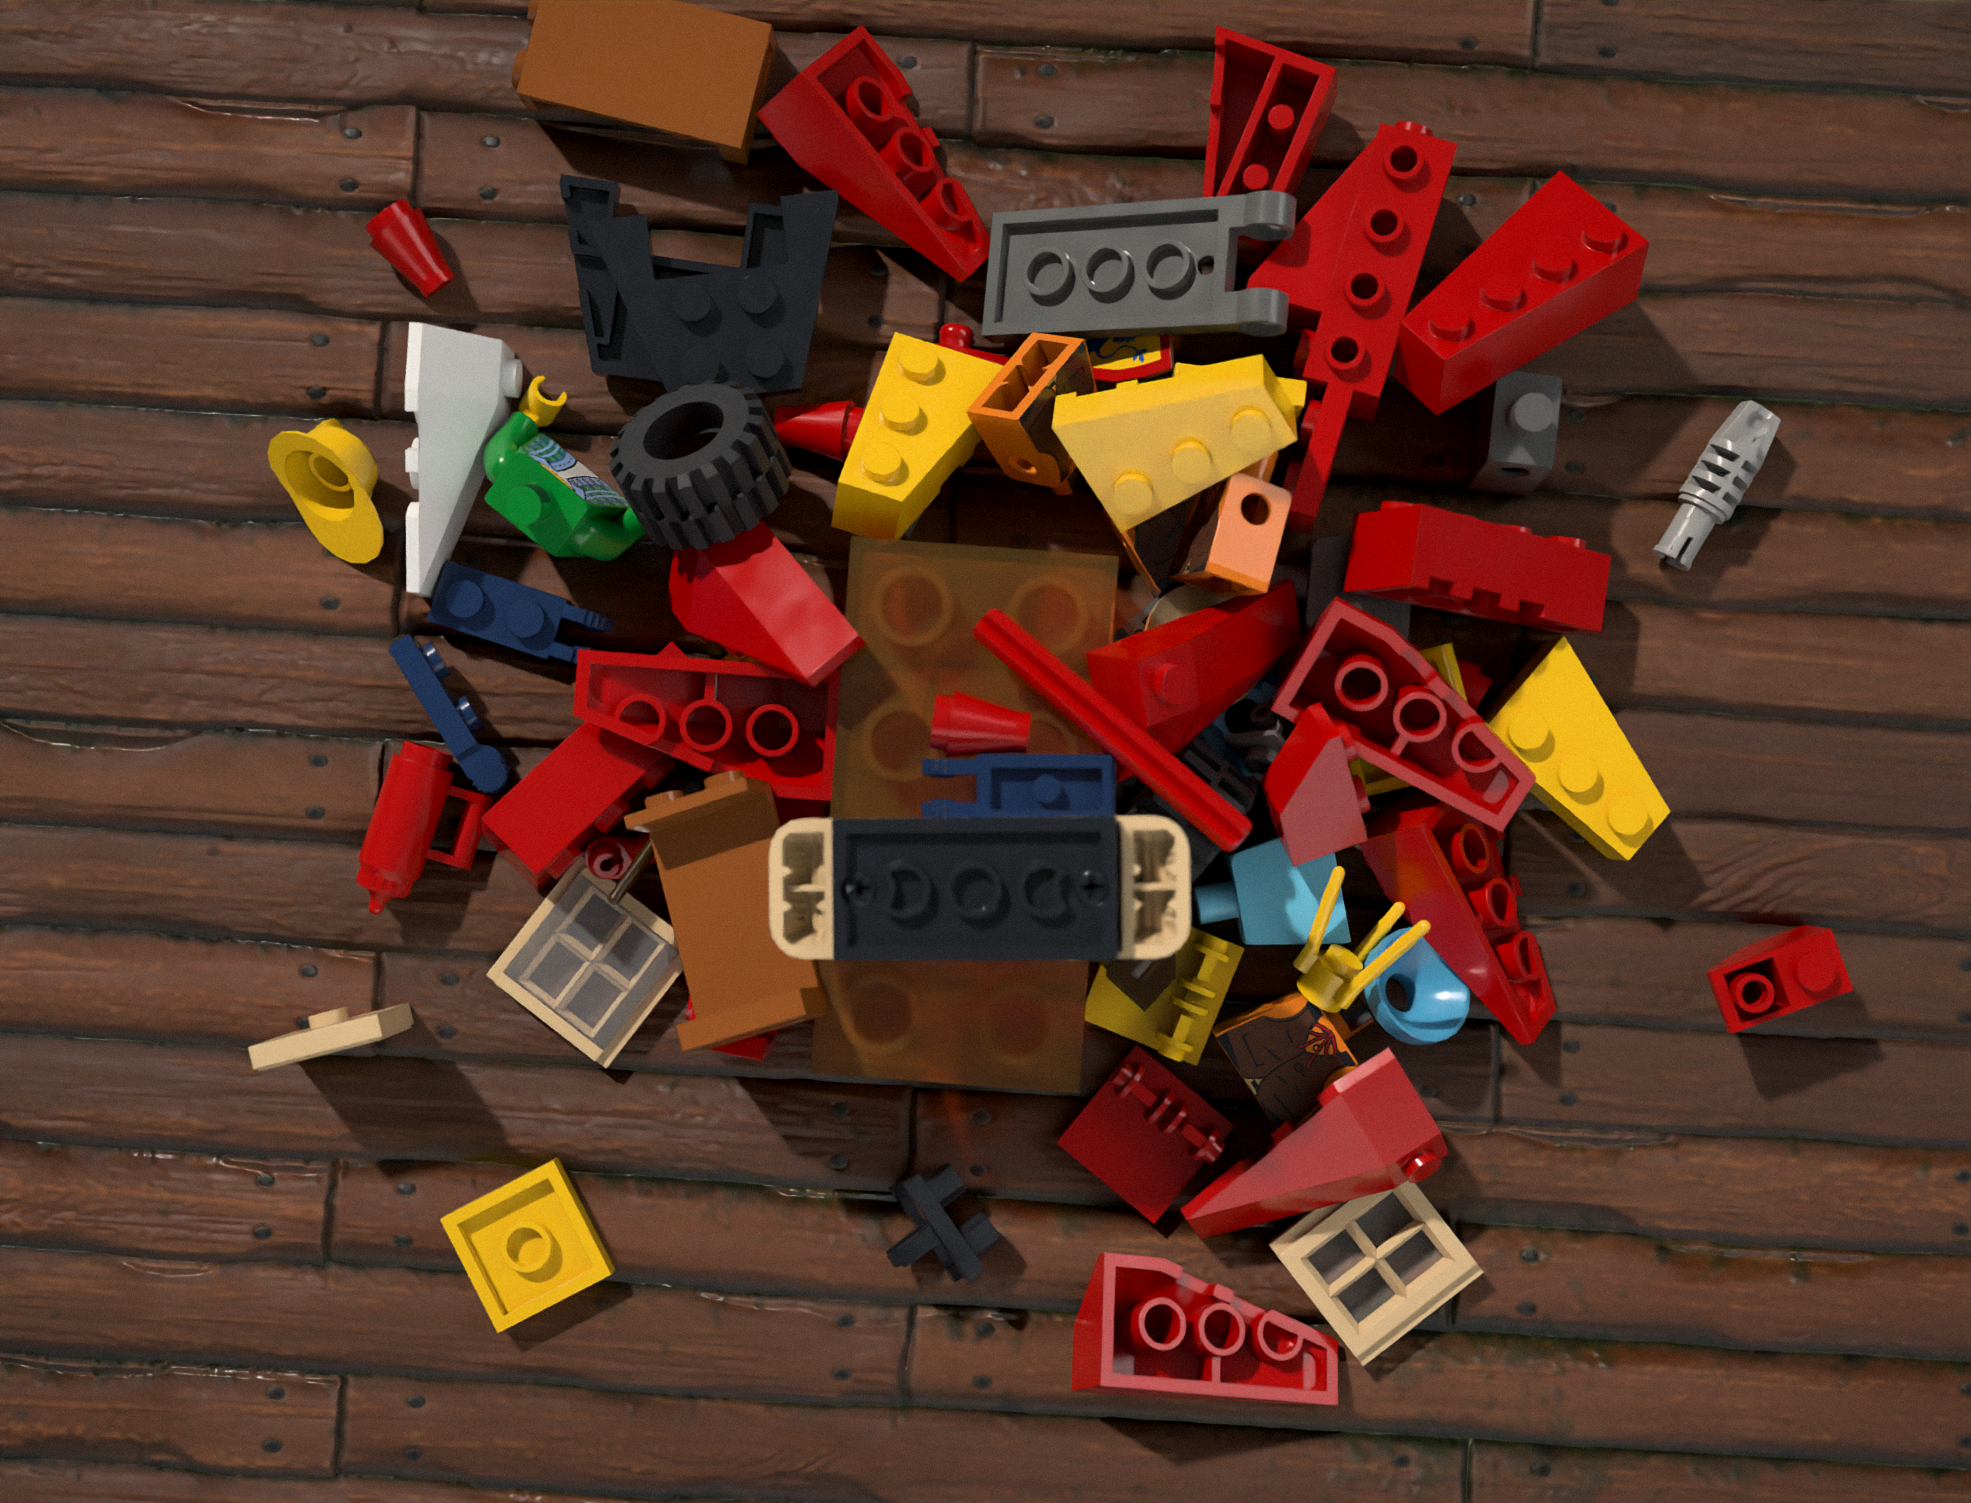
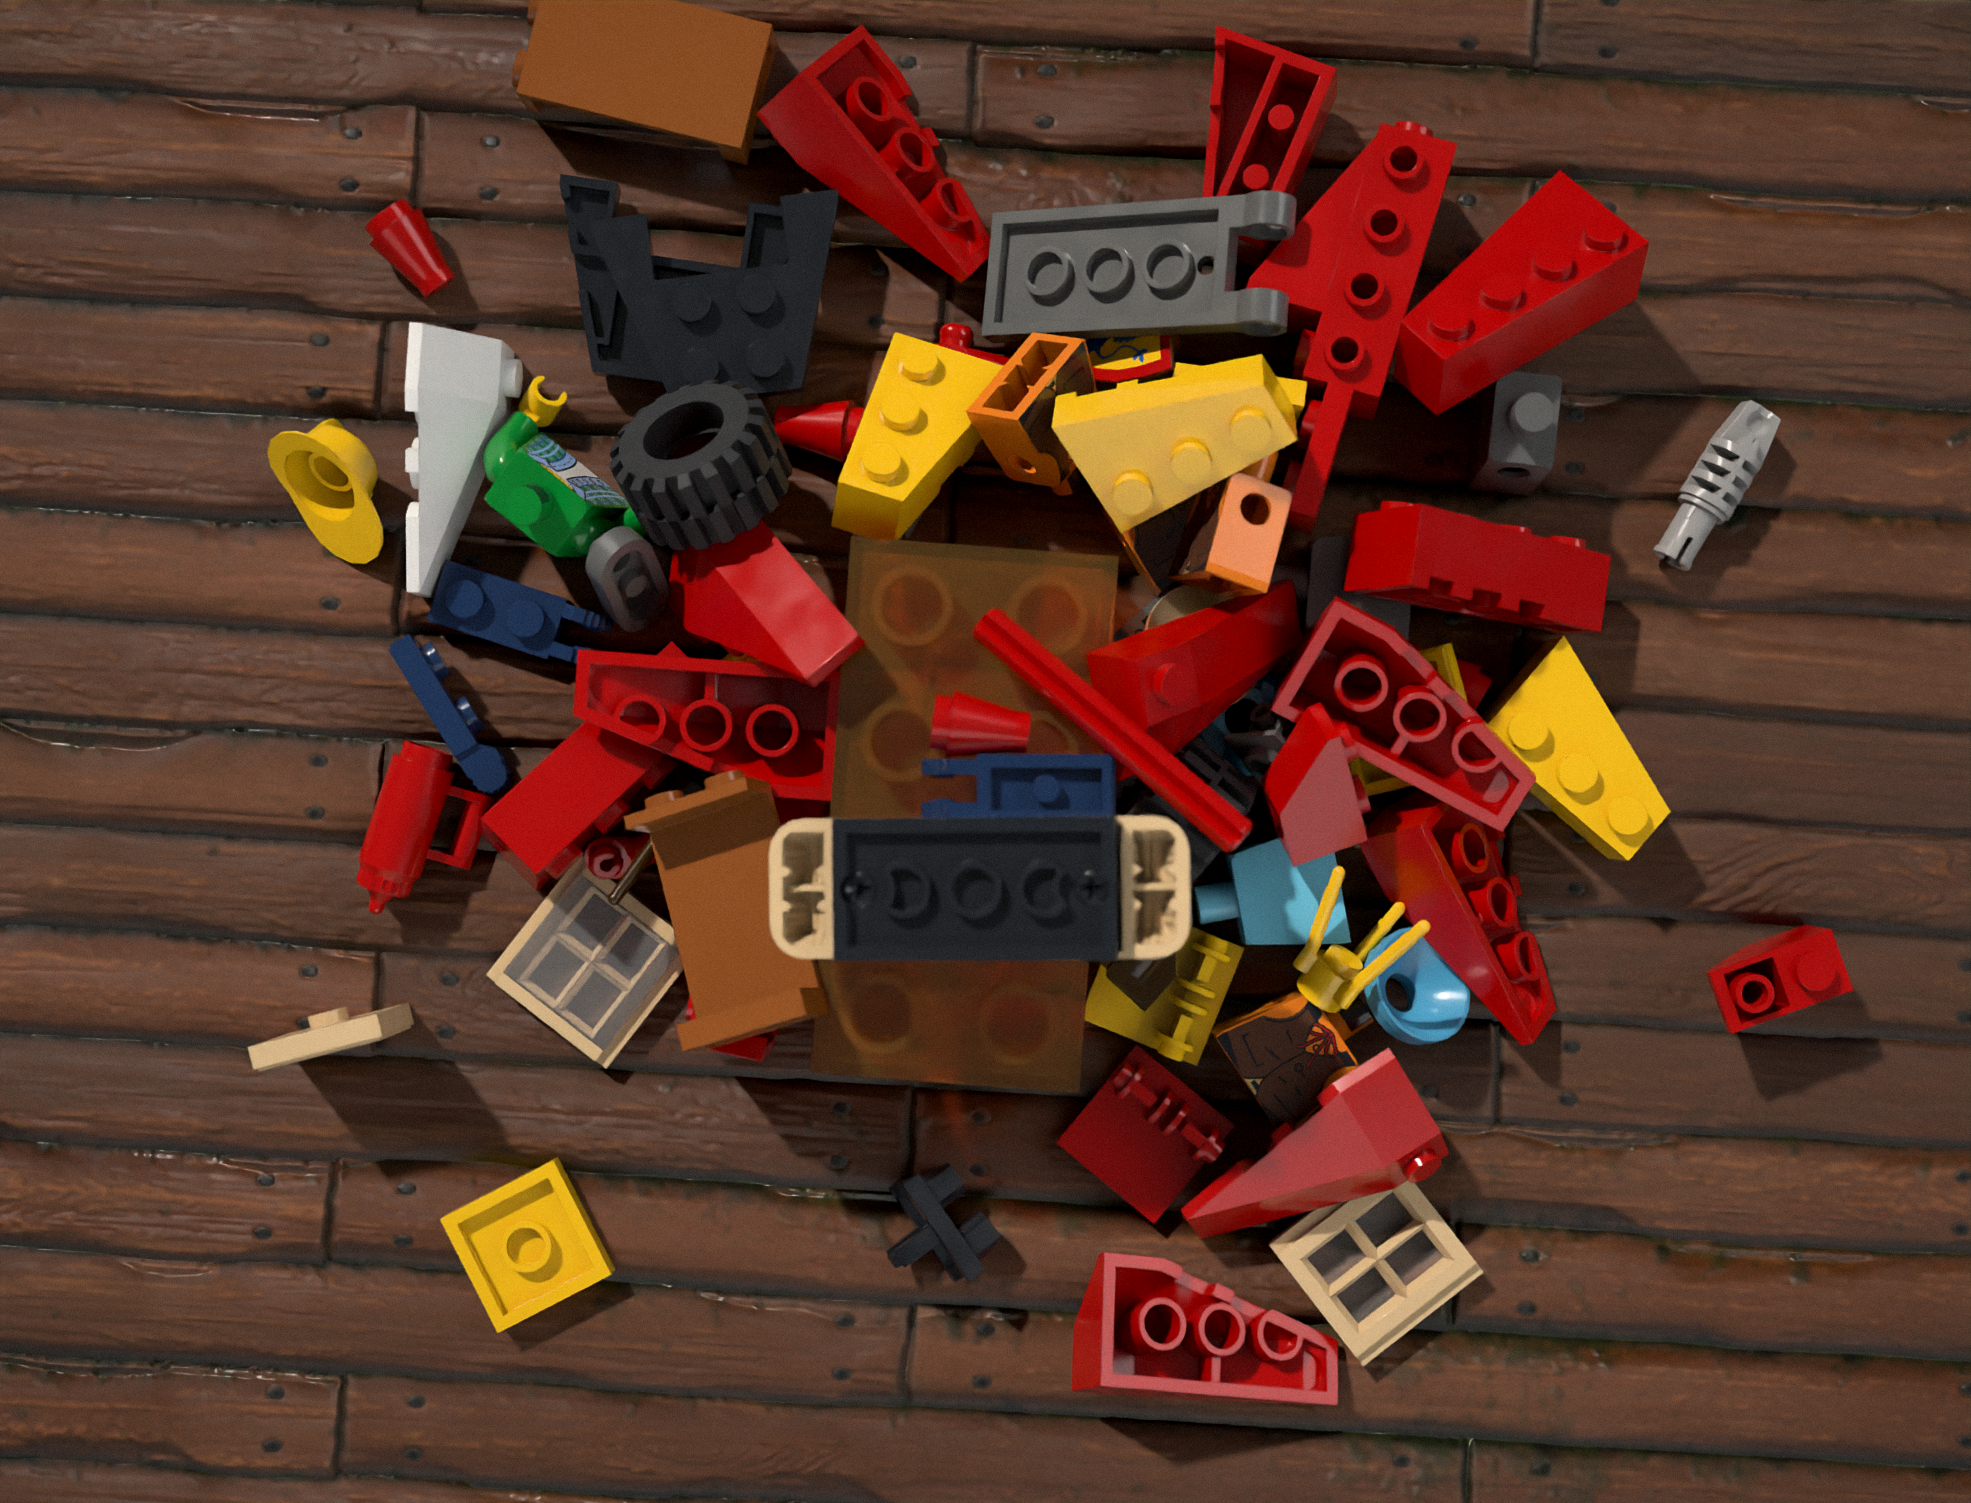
(627, 578): none -> dark grey plate

